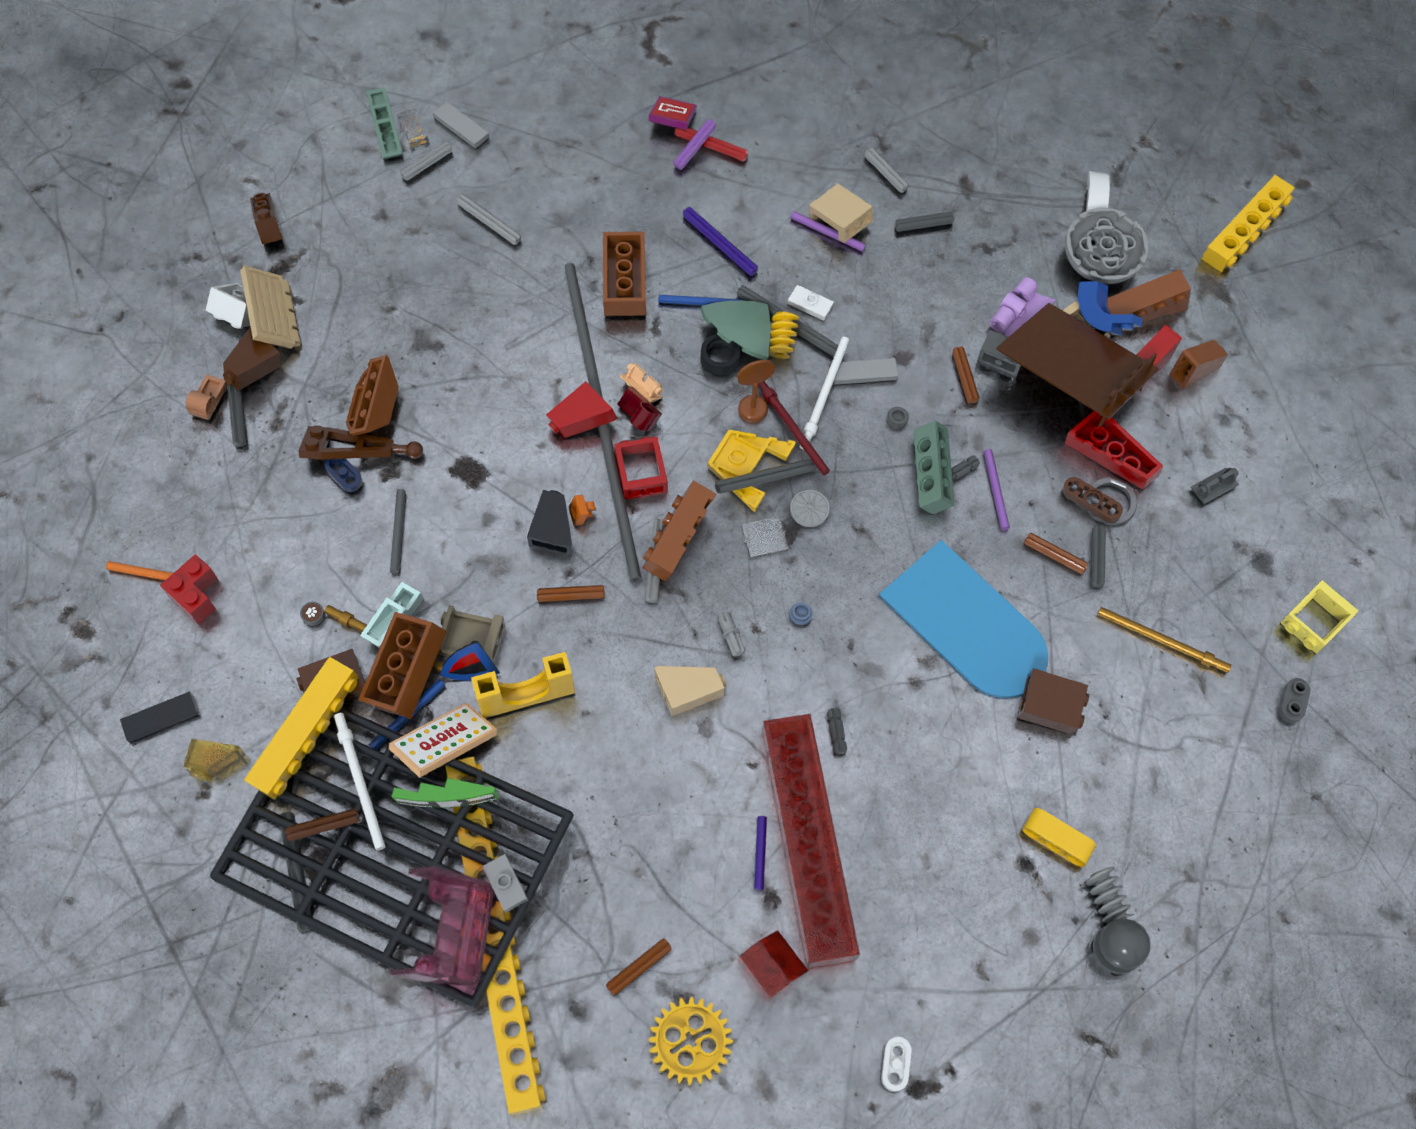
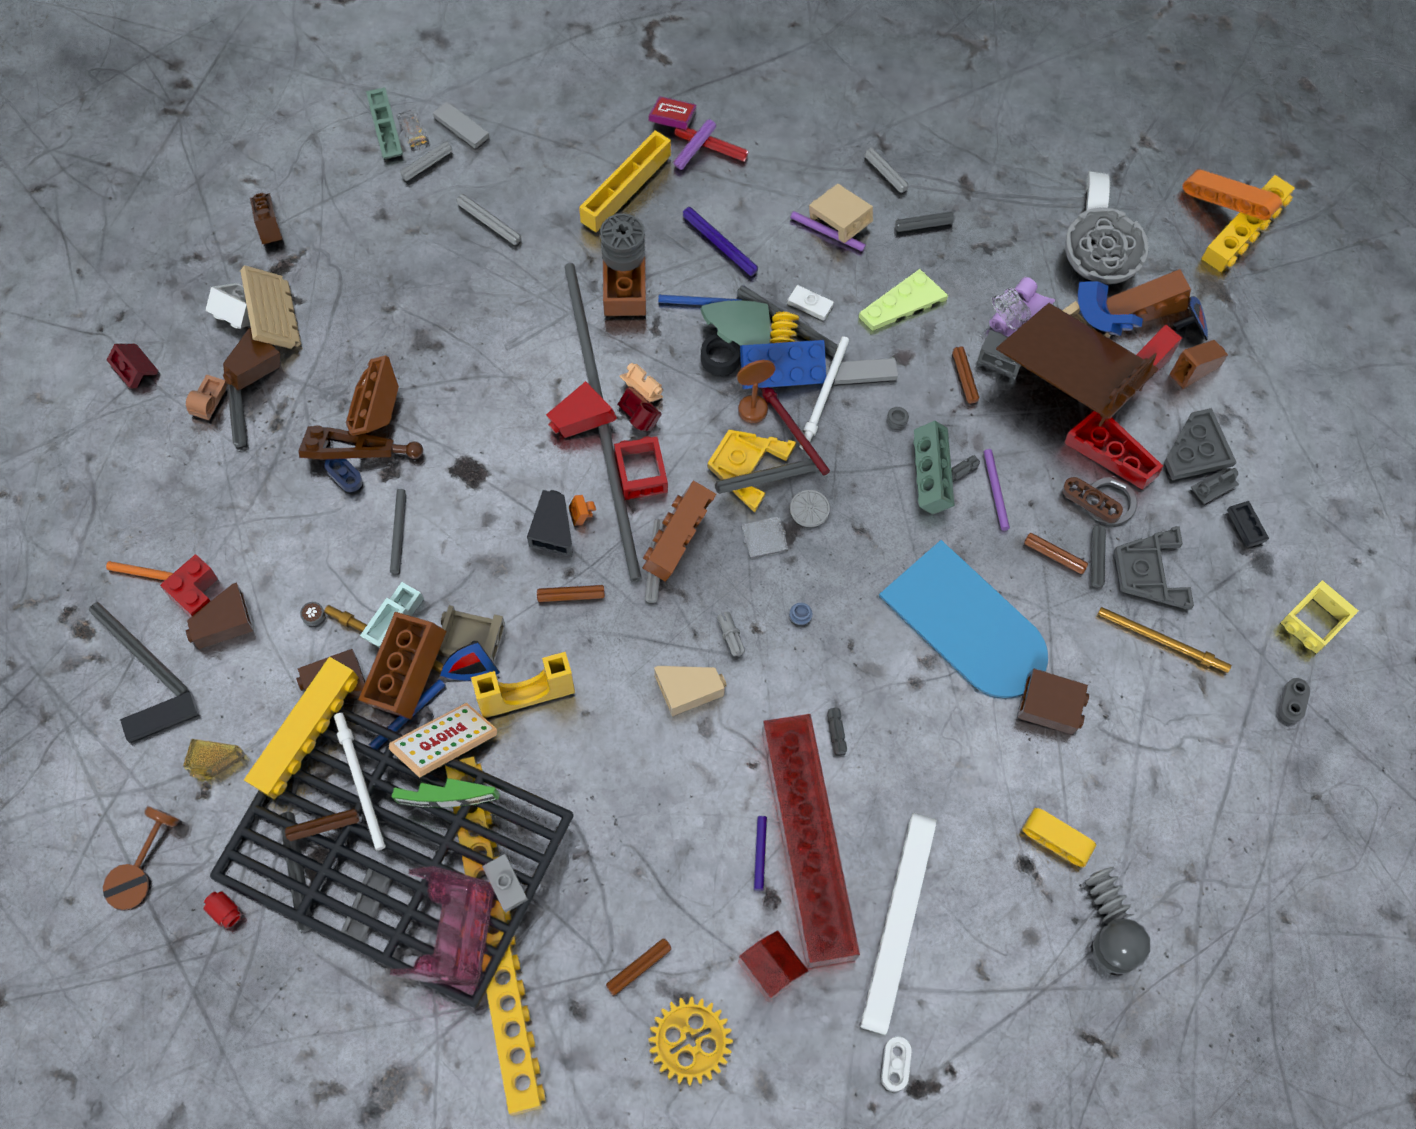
(128, 883): none -> dark orange piece
(130, 363): none -> dark red panel
(138, 649): none -> dark grey axle
(220, 619): none -> reddish brown slope
(222, 909): none -> red brick
(366, 905): none -> light grey tile
(622, 242): none -> dark grey wheel
(625, 181): none -> yellow brick
(794, 362): none -> blue plate
(898, 924): none -> white beam
(908, 296): none -> yellowish green wing
(1010, 308): none -> clear piece
(1142, 569): none -> dark grey wing
(1192, 315): none -> shield
(1199, 447): none -> dark grey plate
(1232, 194): none -> orange beam
(1247, 524): none -> black plate

